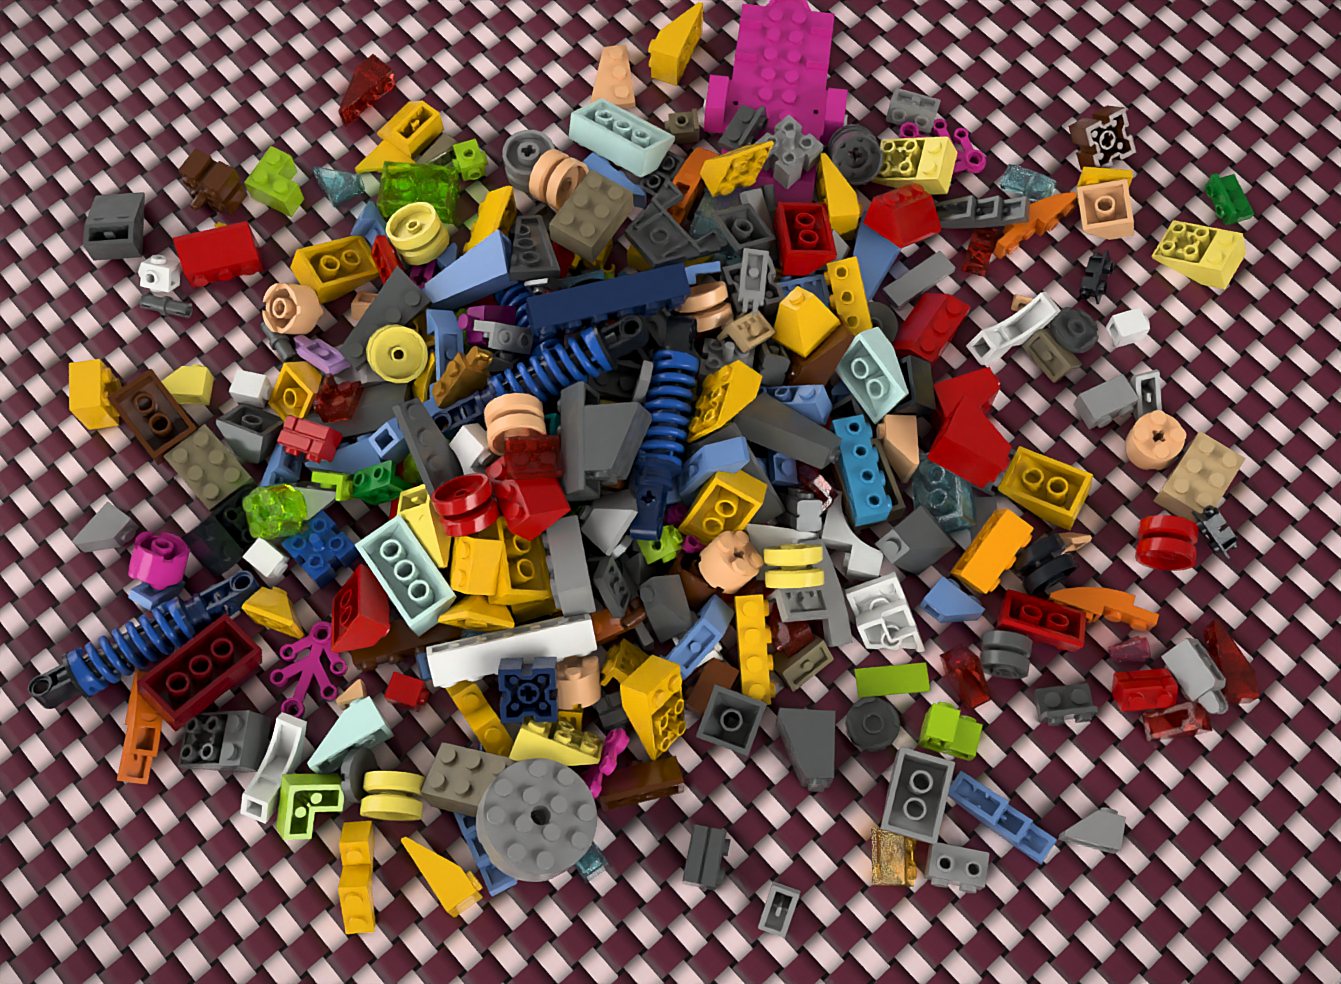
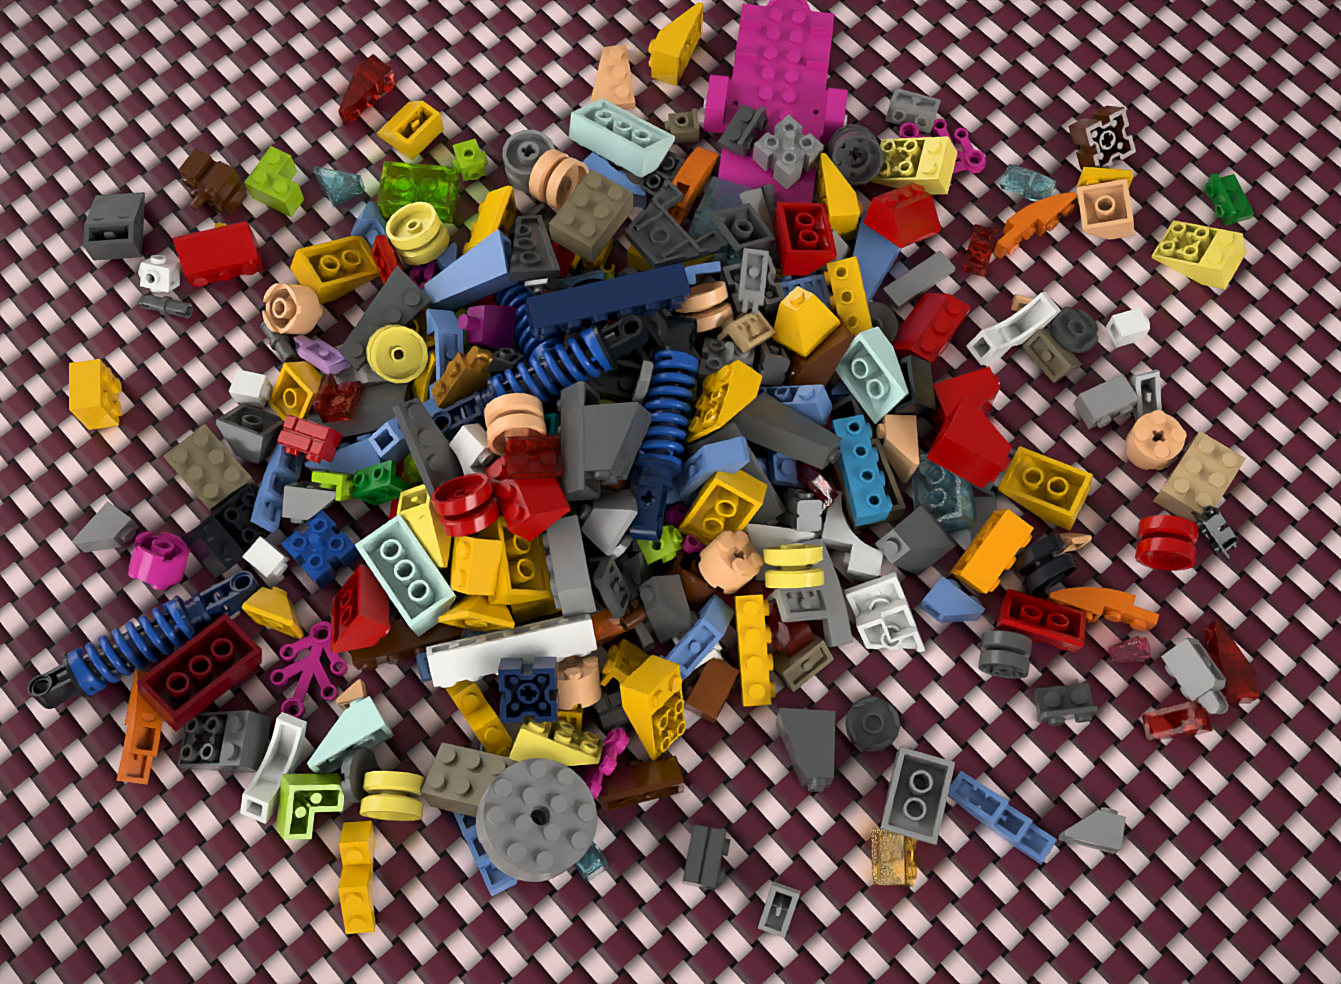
(152, 414): reddish brown slope -> none
(152, 598): medium blue slope -> none
(190, 385): light yellow slope -> none
(275, 511): clear neon green brick -> none
(361, 304): light nougat slope -> none
(383, 152): yellow tile -> none
(407, 692): red brick -> none
(440, 152): dark tan slope -> none
(448, 881): yellow slope -> none
(506, 336): light grey bracket -> none
(731, 719): dark grey slope -> none
(735, 168): yellow slope -> none
(892, 680): lime sticker -> none
(948, 733): lime brick -> none
(956, 866): light grey brick -> none
(966, 676): clear red slope -> none
(981, 213): dark grey slope -> none
(1099, 267): black hinge -> none
(1144, 689): red brick -> none

